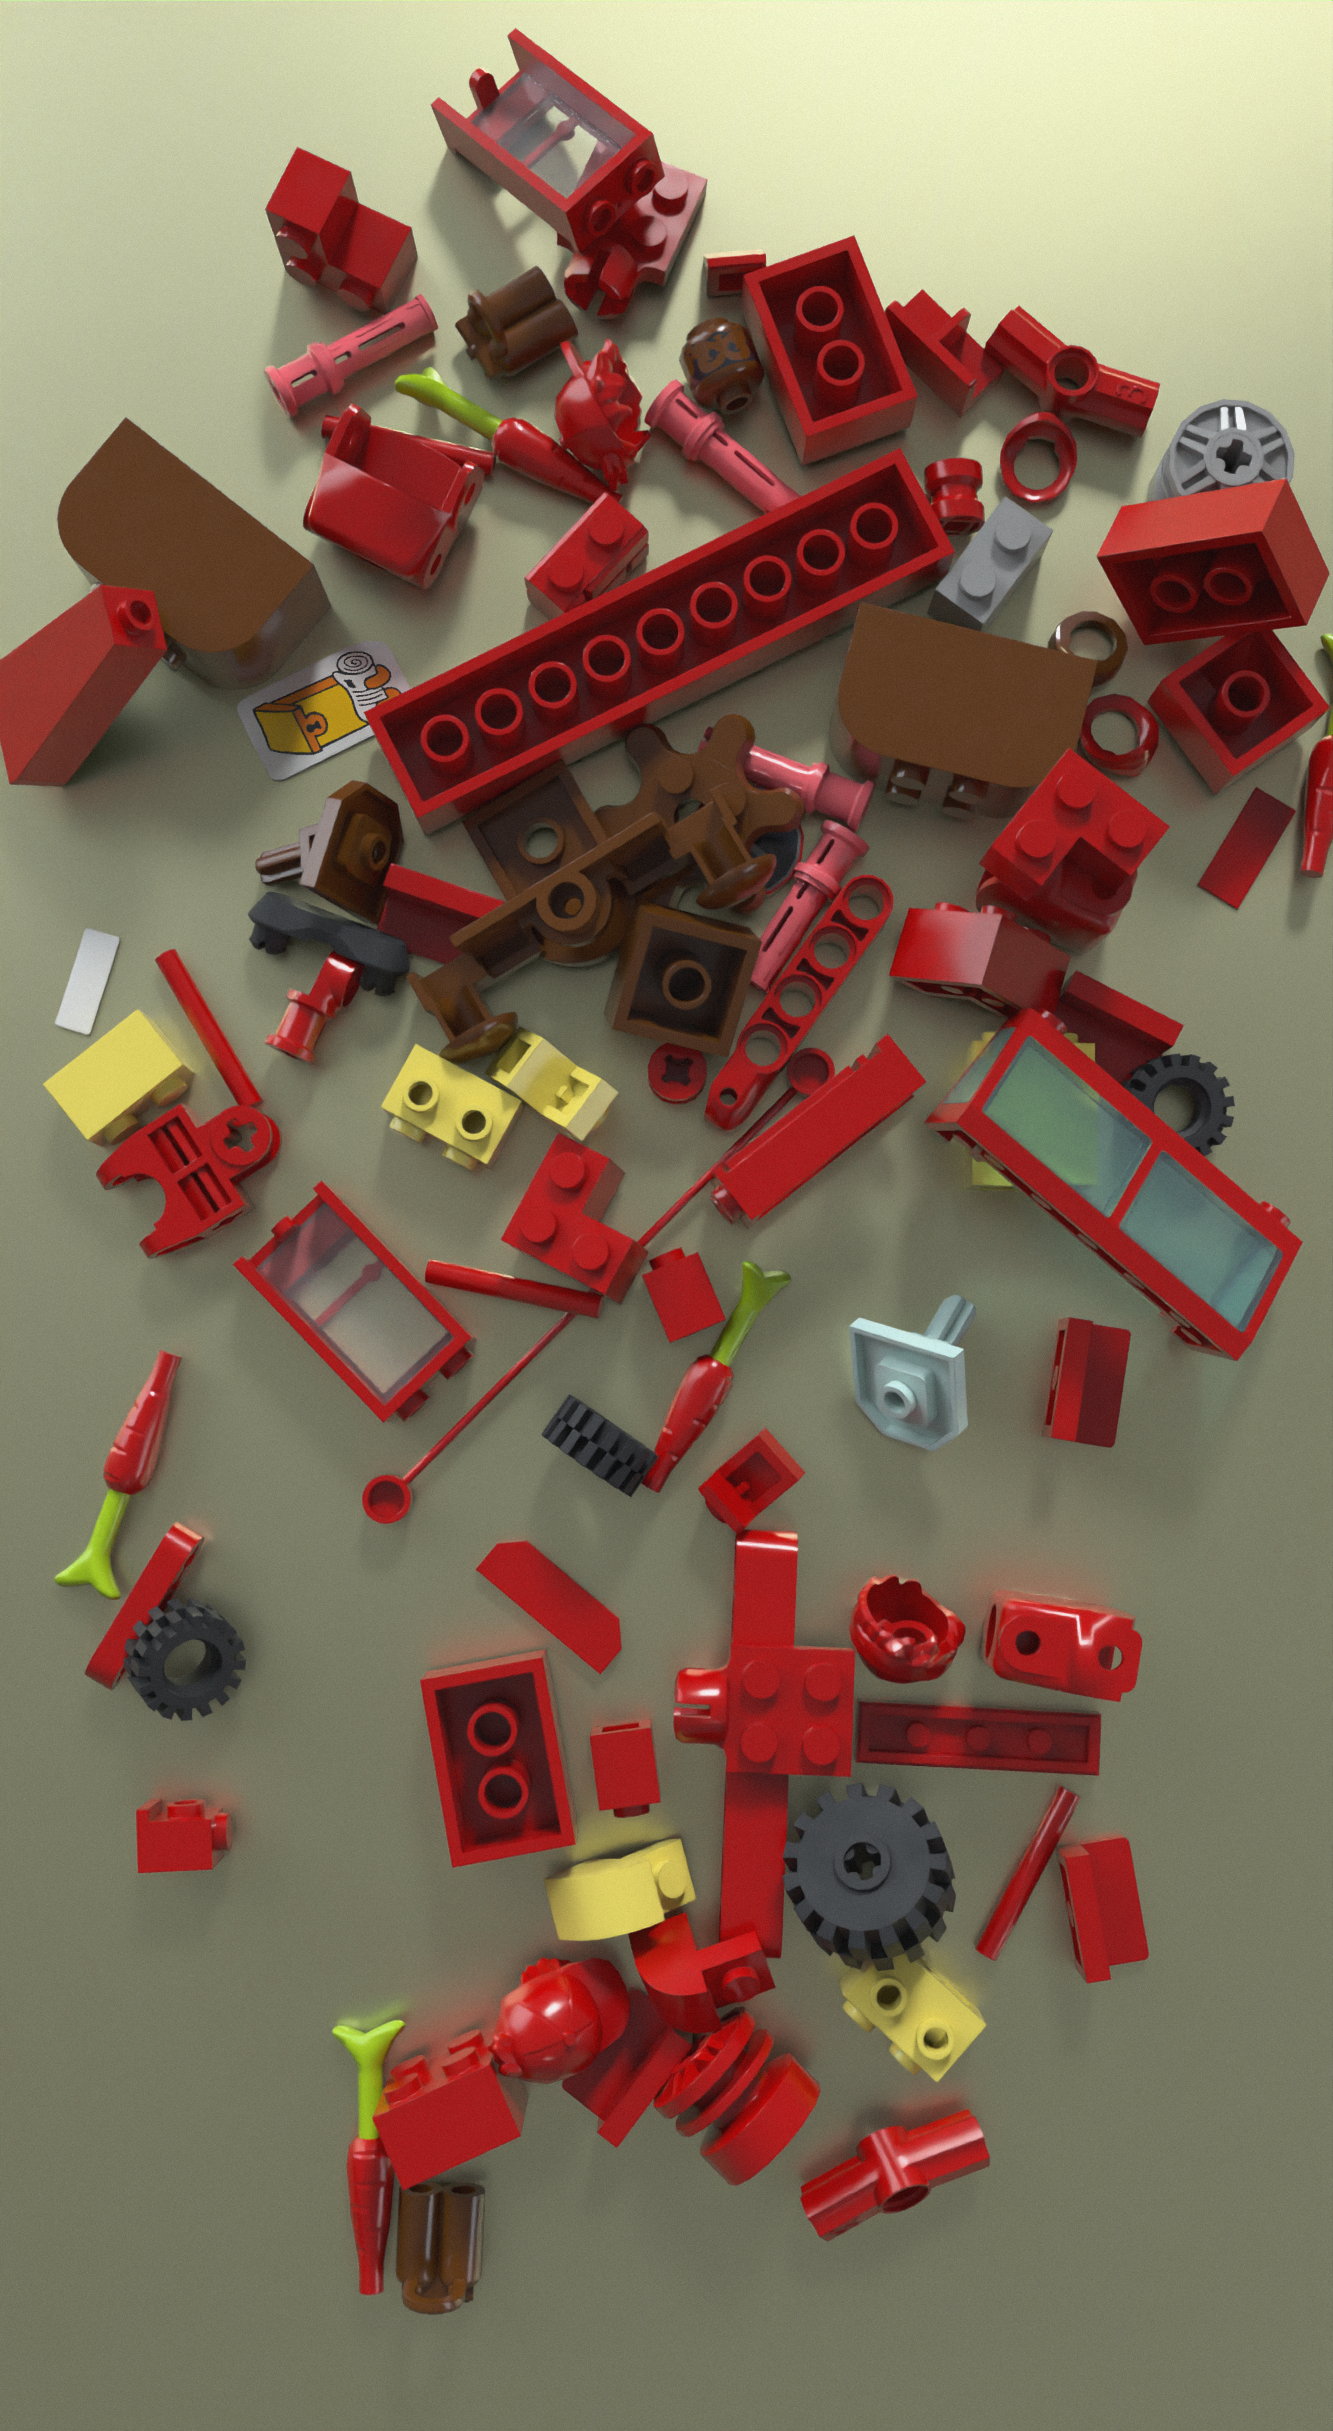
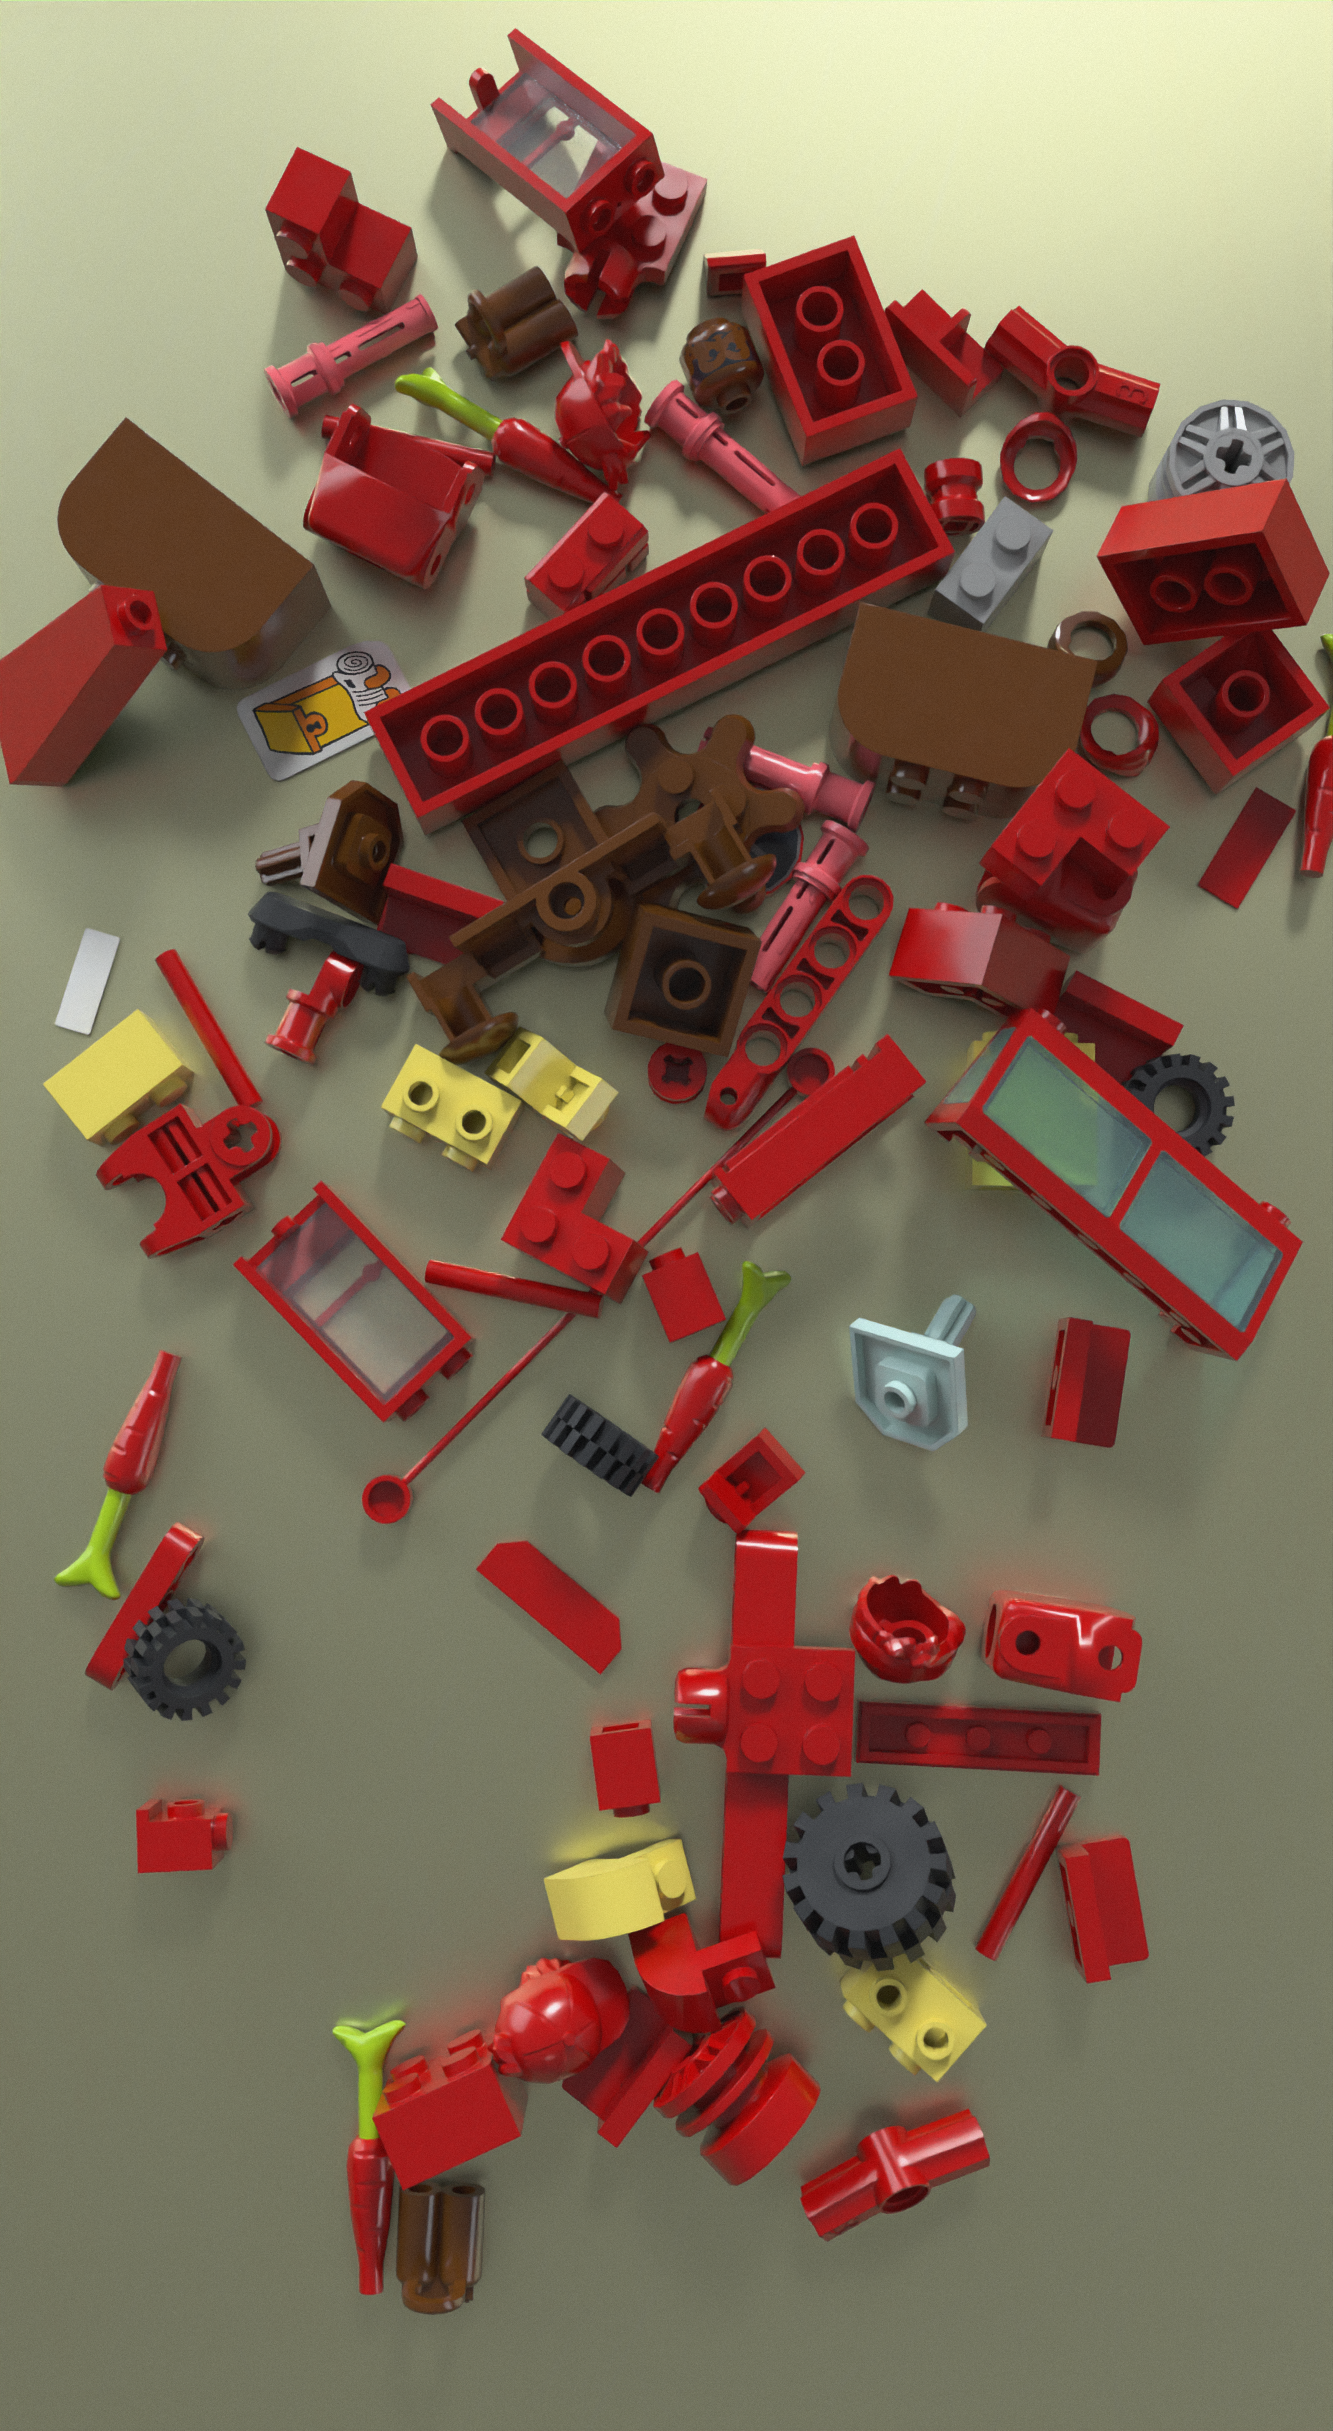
(499, 1758): red brick -> none

